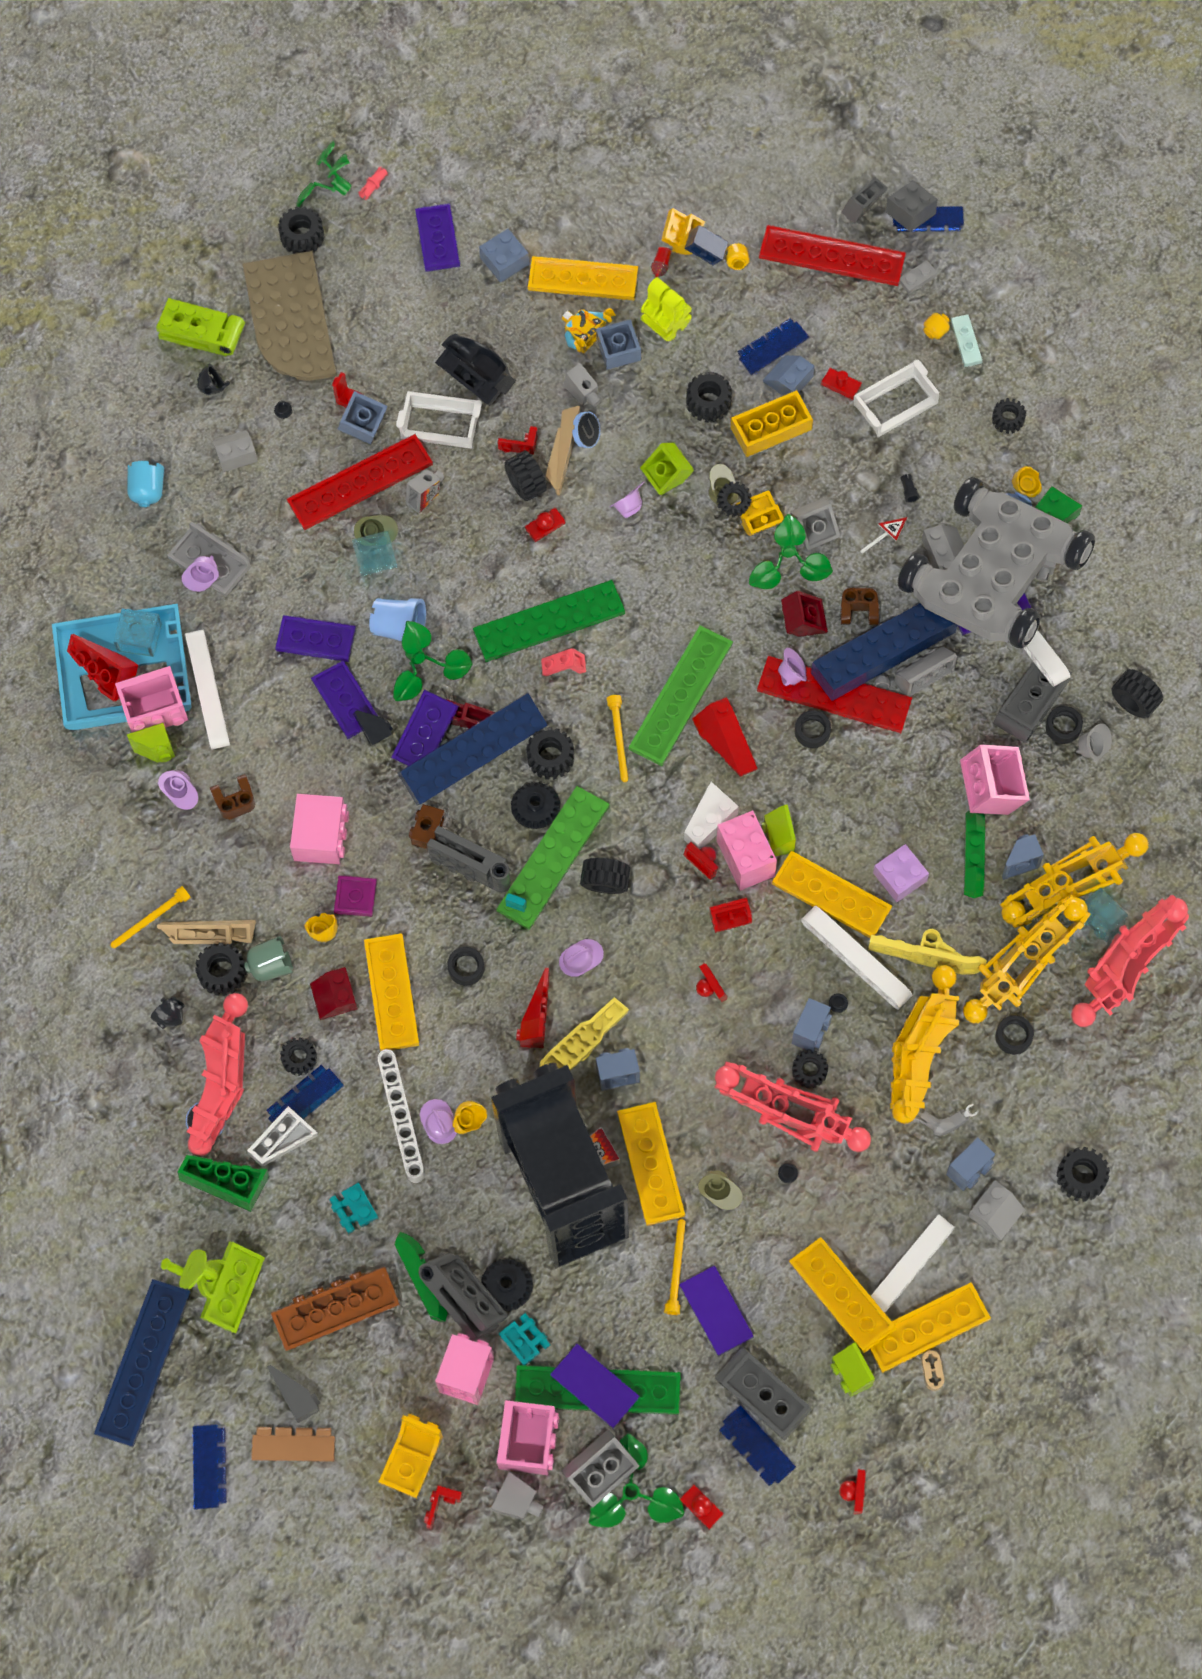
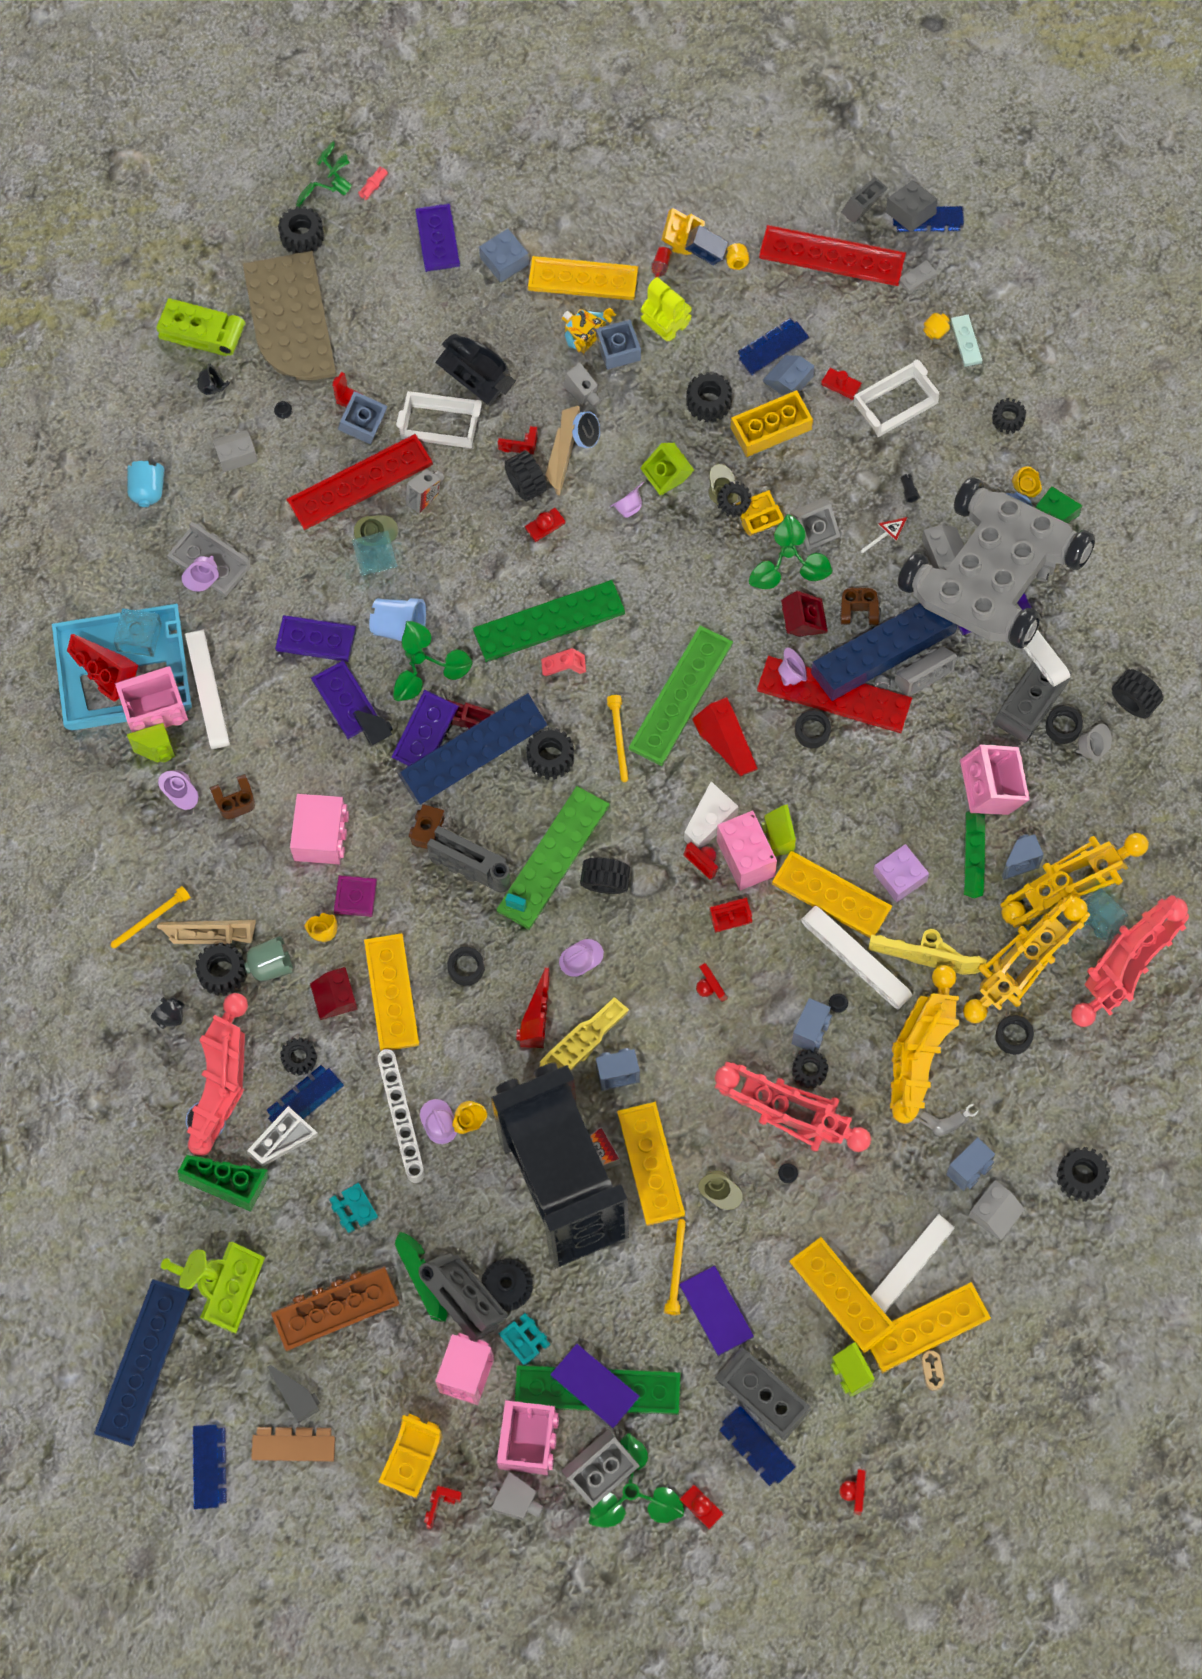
(535, 816): black gear -> none

